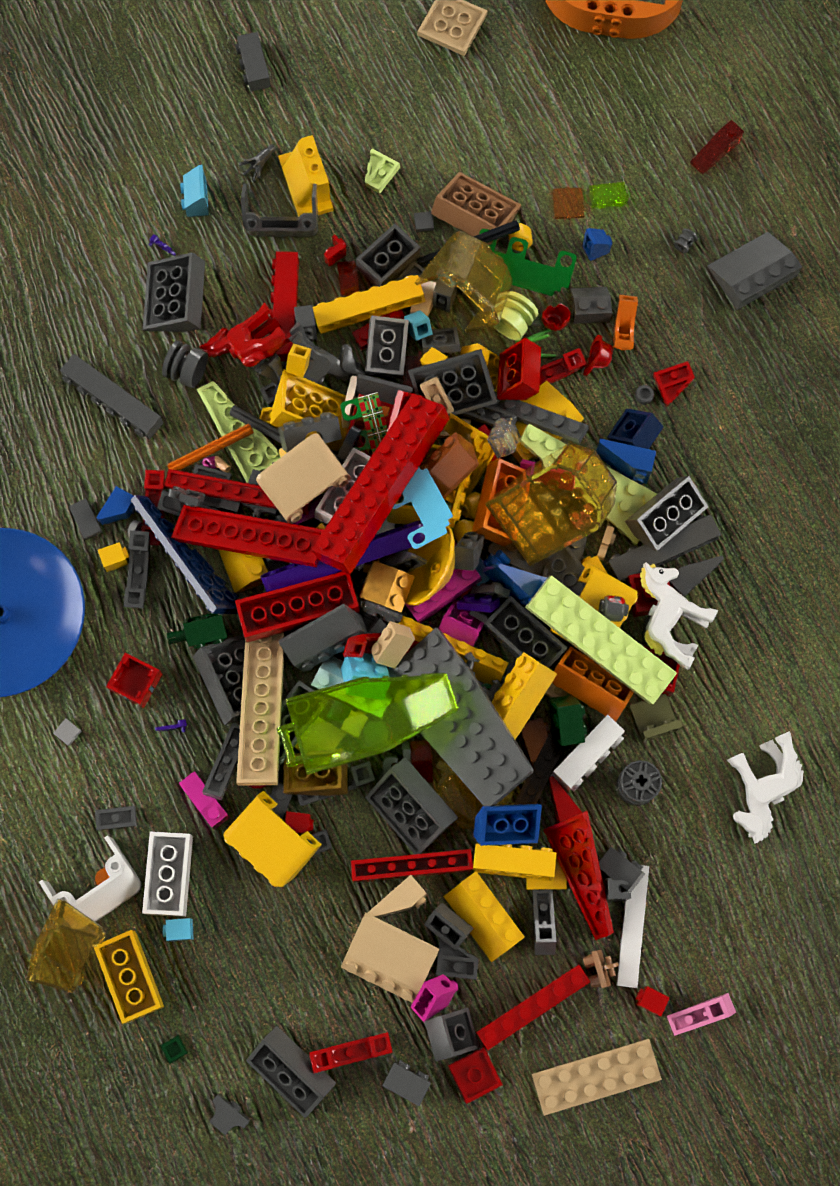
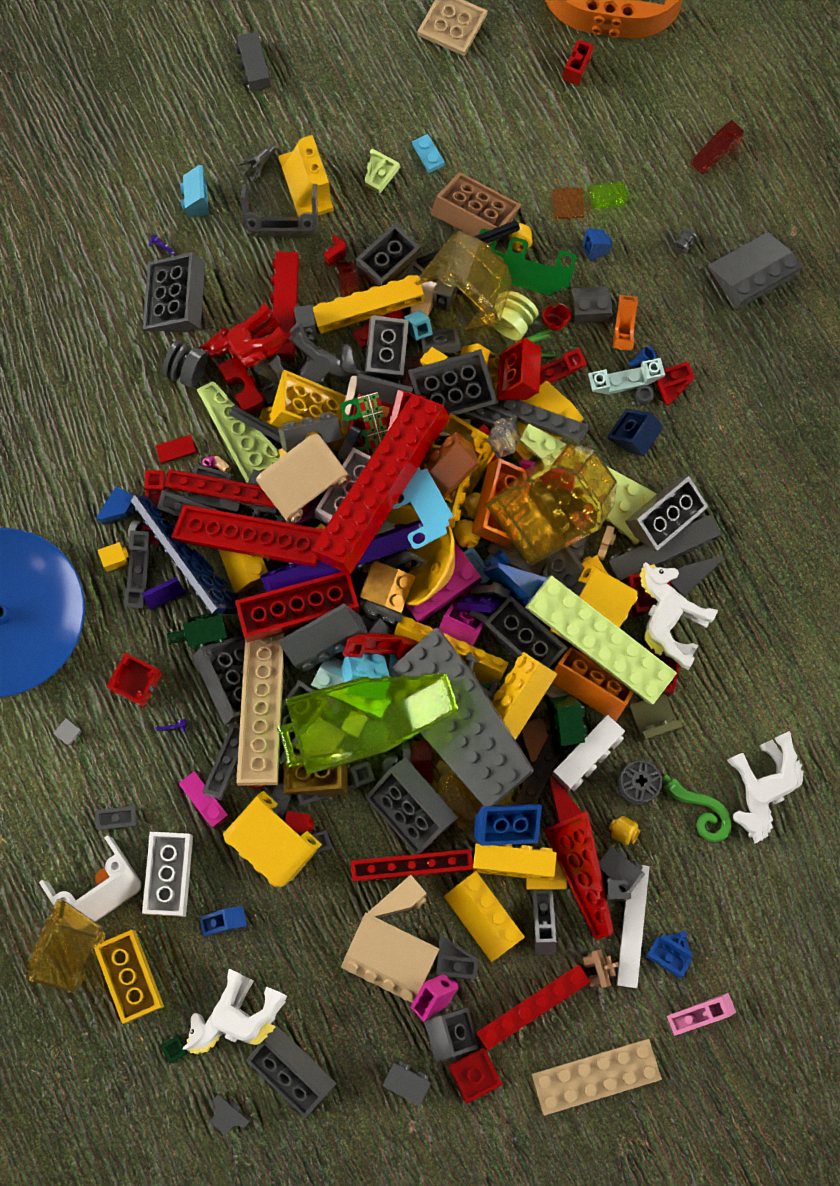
(85, 519): dark grey tile -> none
(111, 396): dark grey brick -> none
(163, 593): none -> dark purple tile
(176, 449): none -> red tile
(178, 929): medium azure brick -> none
(190, 497): dark grey plate -> none
(211, 448): orange axle -> none
(223, 921): none -> blue slope
(231, 1020): none -> white animal
(235, 373): none -> red arch
(298, 360): yellow brick -> none
(350, 1052): red slope -> none
(392, 644): tan brick -> none
(423, 221): dark grey tile -> none
(428, 153): none -> medium azure plate
(434, 391): tan plate -> none
(448, 926): dark grey brick -> none
(468, 551): dark grey slope -> none
(578, 62): none -> red brick
(599, 355): red piece -> none
(613, 608): dark grey head -> none
(624, 830): none -> yellow head
(626, 380): none -> light aqua slope
(628, 460): blue slope -> none
(644, 355): none -> blue piece
(652, 1000): red brick -> none
(671, 953): none -> blue slope
(679, 793): none -> bright green plant

